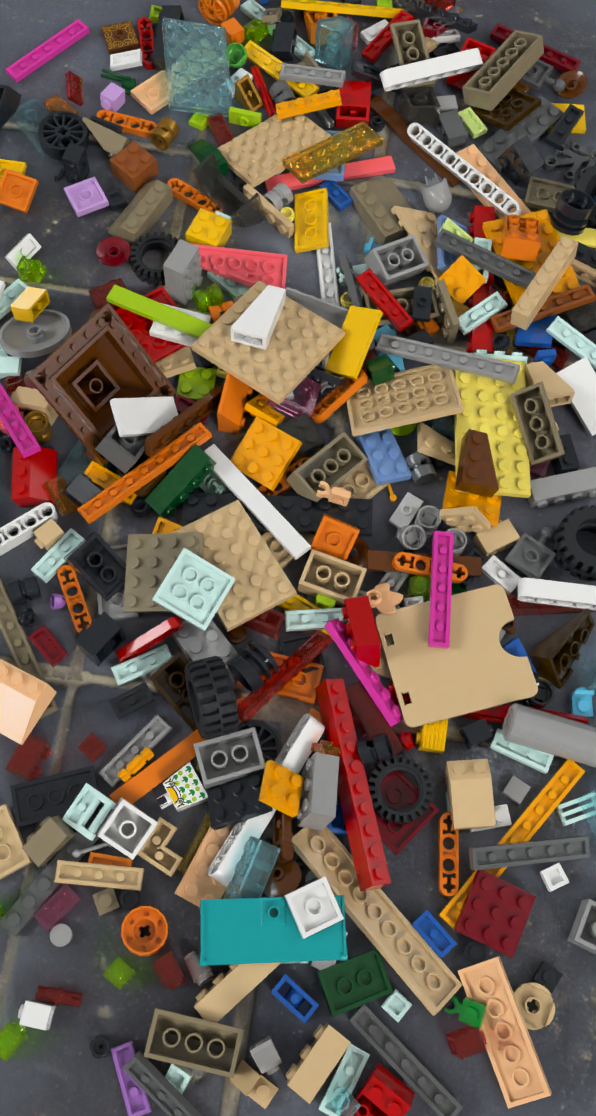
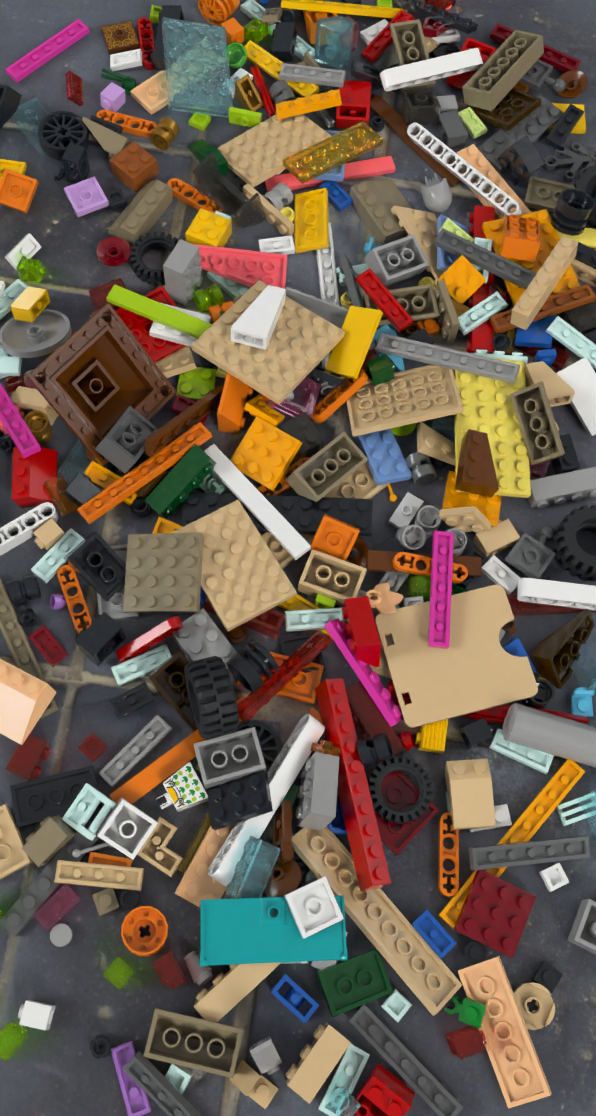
(56, 104): clear orange tile -> none
(59, 996): clear red pin -> none
(135, 764): light orange axle -> none
(142, 415): white tile -> none
(193, 589): light aqua plate -> none
(219, 129): clear red plate -> none
(277, 245): none -> white plate
(281, 788): light orange plate -> none
(335, 495): light nougat plate -> none
(421, 303): black plate -> none
(516, 790): light grey tile -> none

